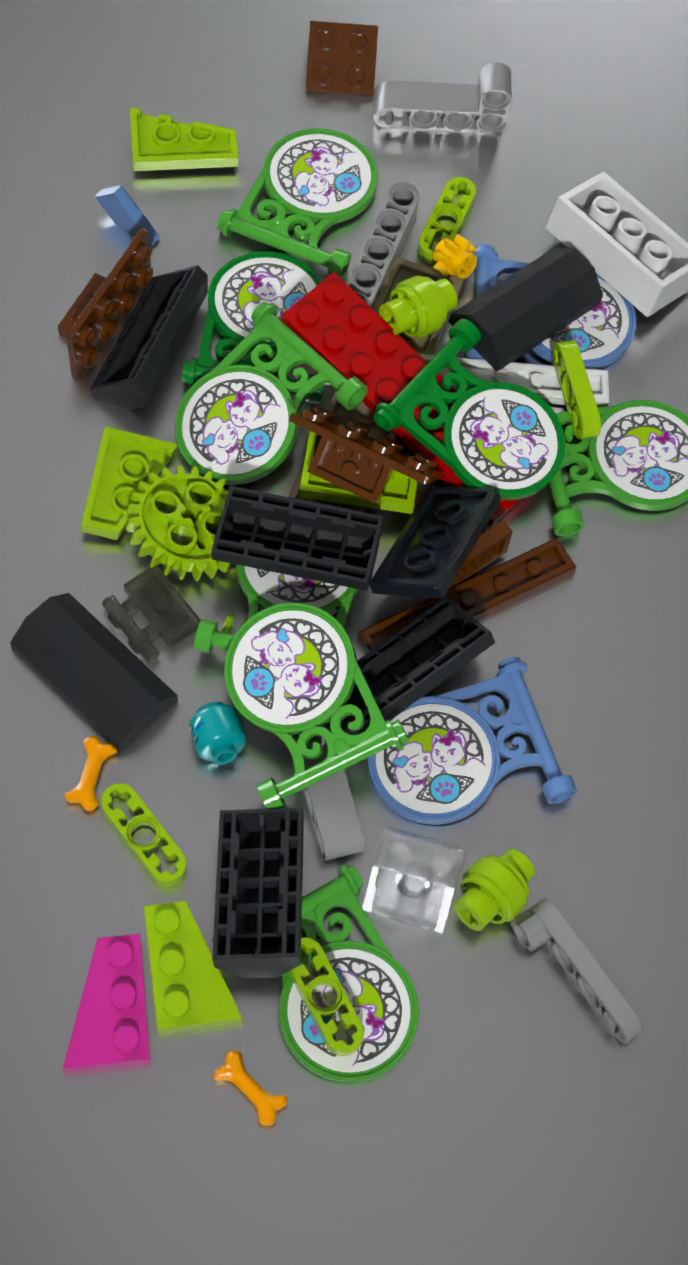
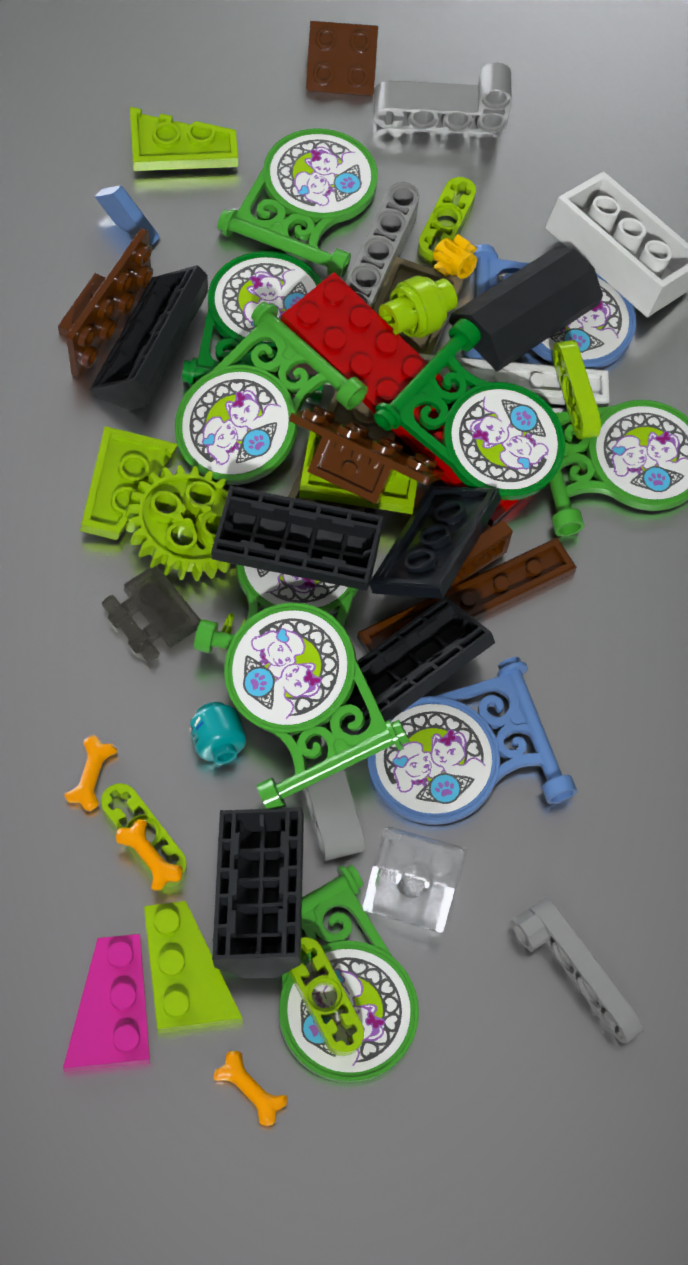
(92, 670): black piece -> none
(161, 870): none -> light orange piece
(494, 889): lime piece -> none

